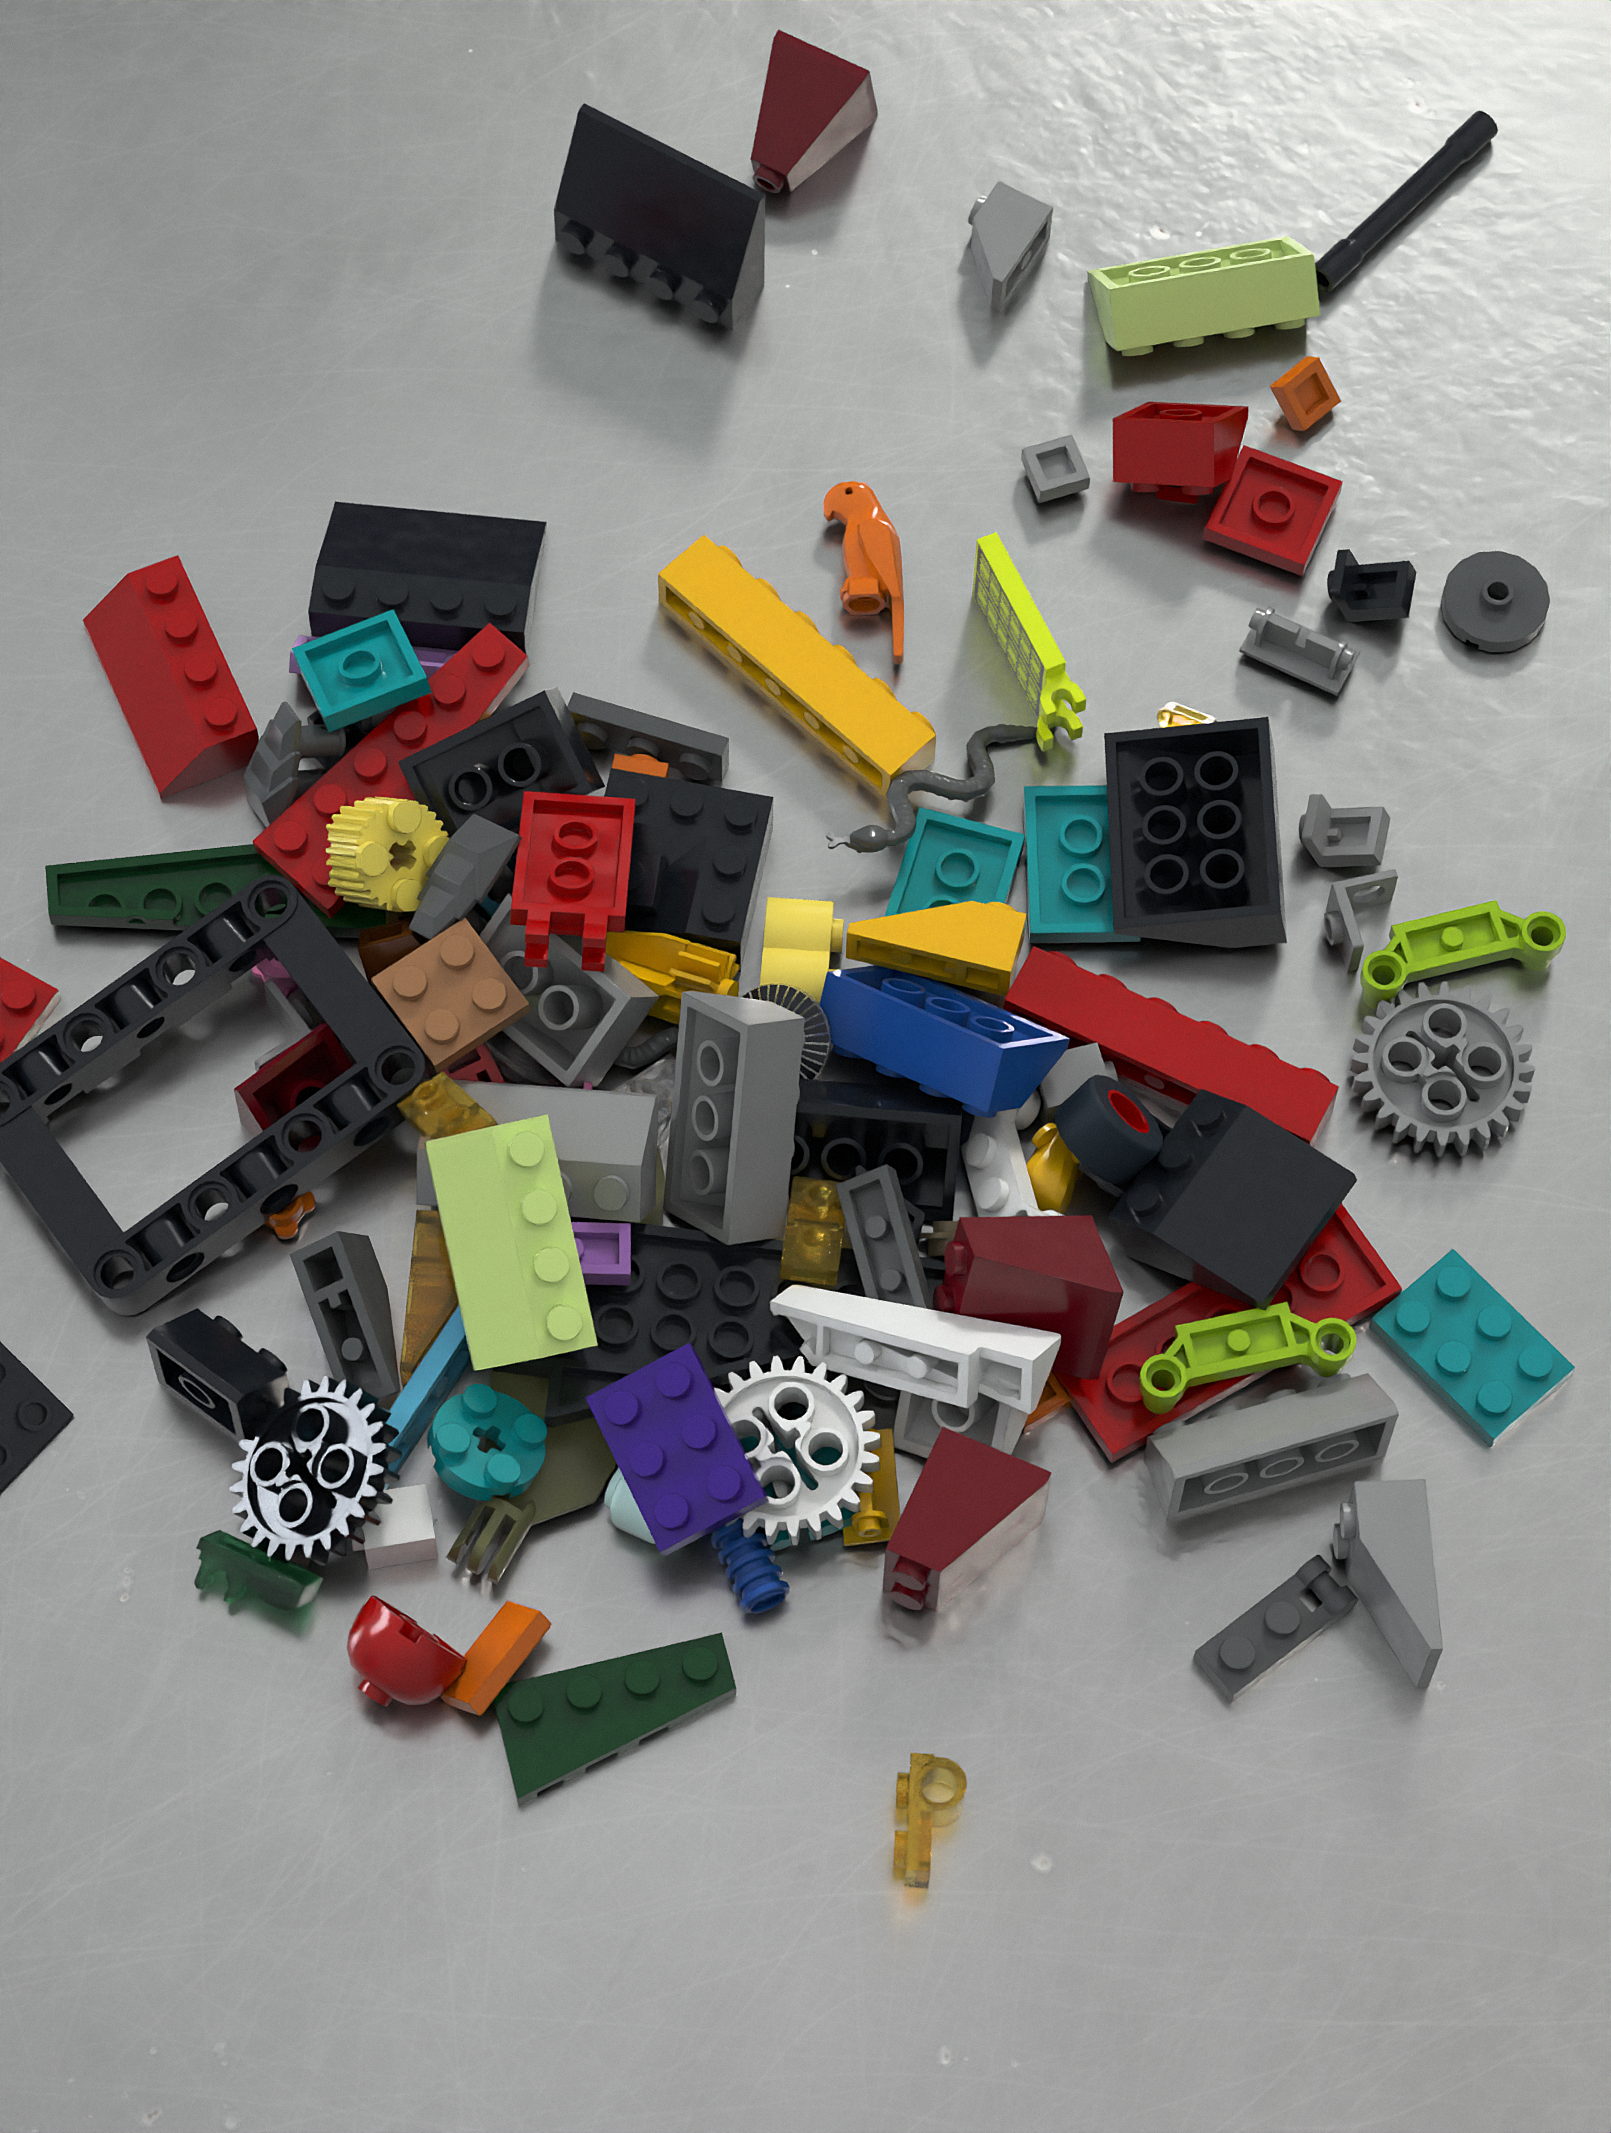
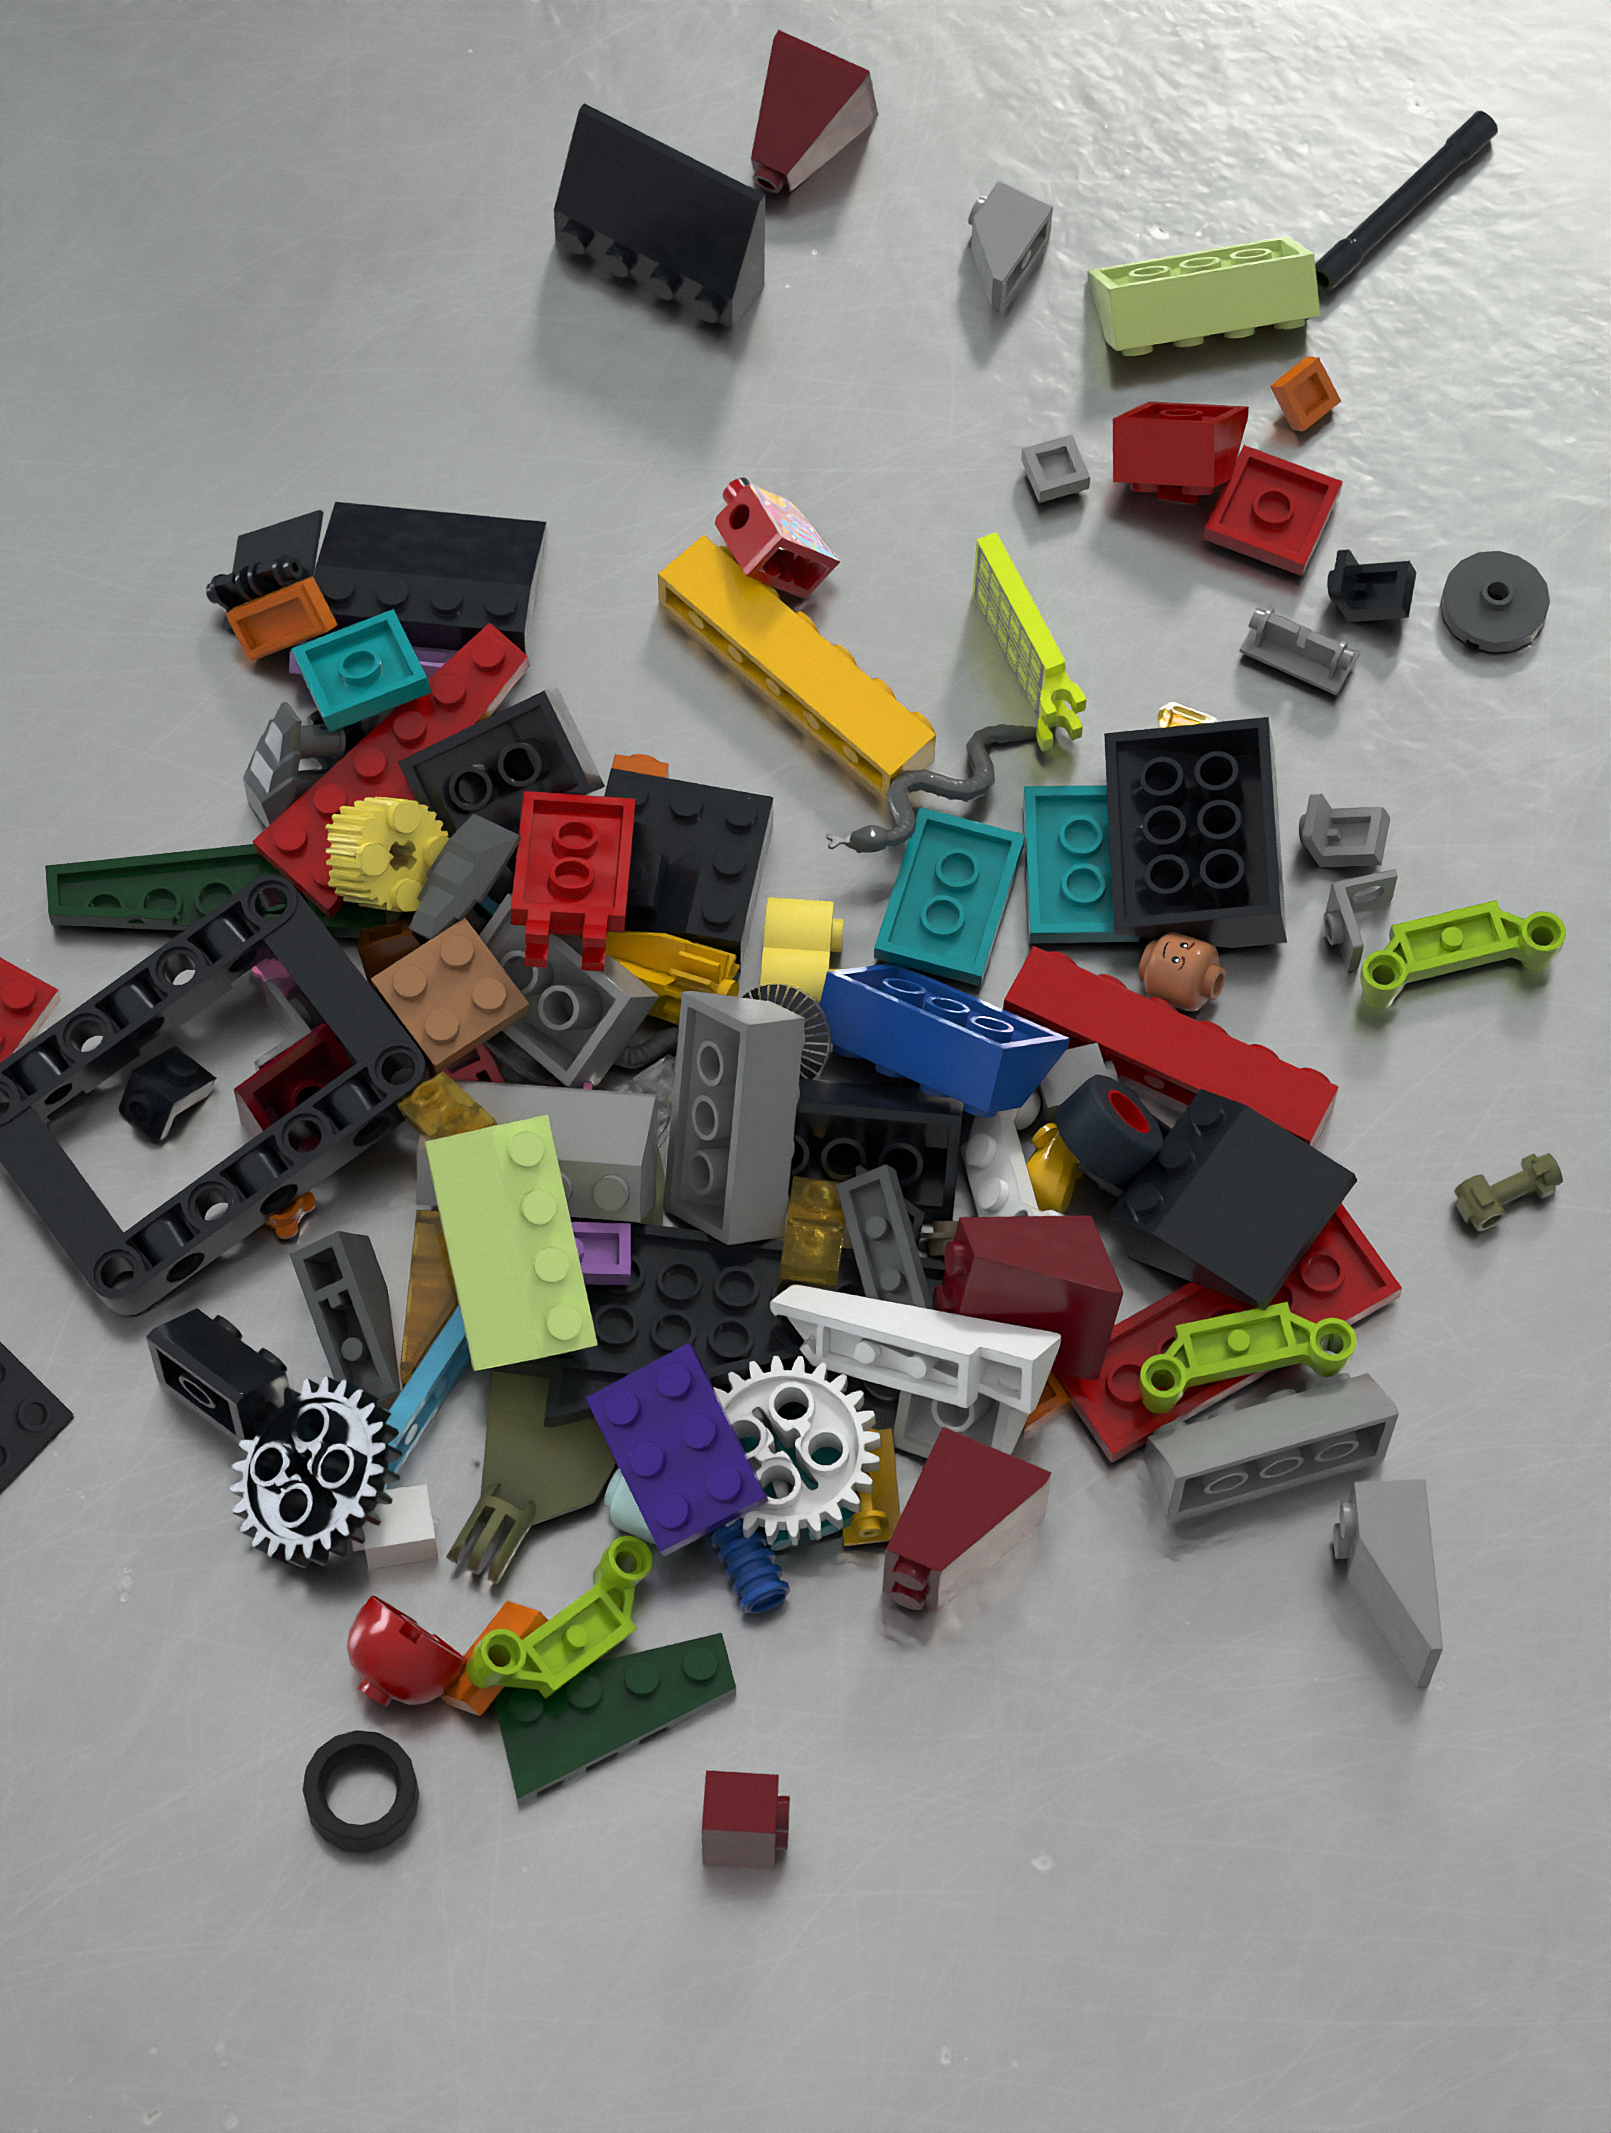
(163, 1090): none -> black bracket
(171, 678): red slope -> none
(245, 1566): clear green plate -> none
(268, 561): none -> black hinge
(281, 619): none -> orange tile
(347, 1748): none -> black tyre
(497, 1417): teal plate -> none
(574, 1635): none -> lime plate
(632, 732): dark grey plate -> none
(743, 1819): none -> dark red brick
(761, 523): none -> red torso
(869, 556): orange animal -> none
(913, 1846): clear yellow plate -> none
(951, 943): yellow slope -> none
(1182, 971): none -> nougat head
(1273, 1629): dark grey plate -> none
(1442, 1068): light grey gear -> none
(1471, 1347): teal plate -> none
(1483, 1202): none -> olive bar

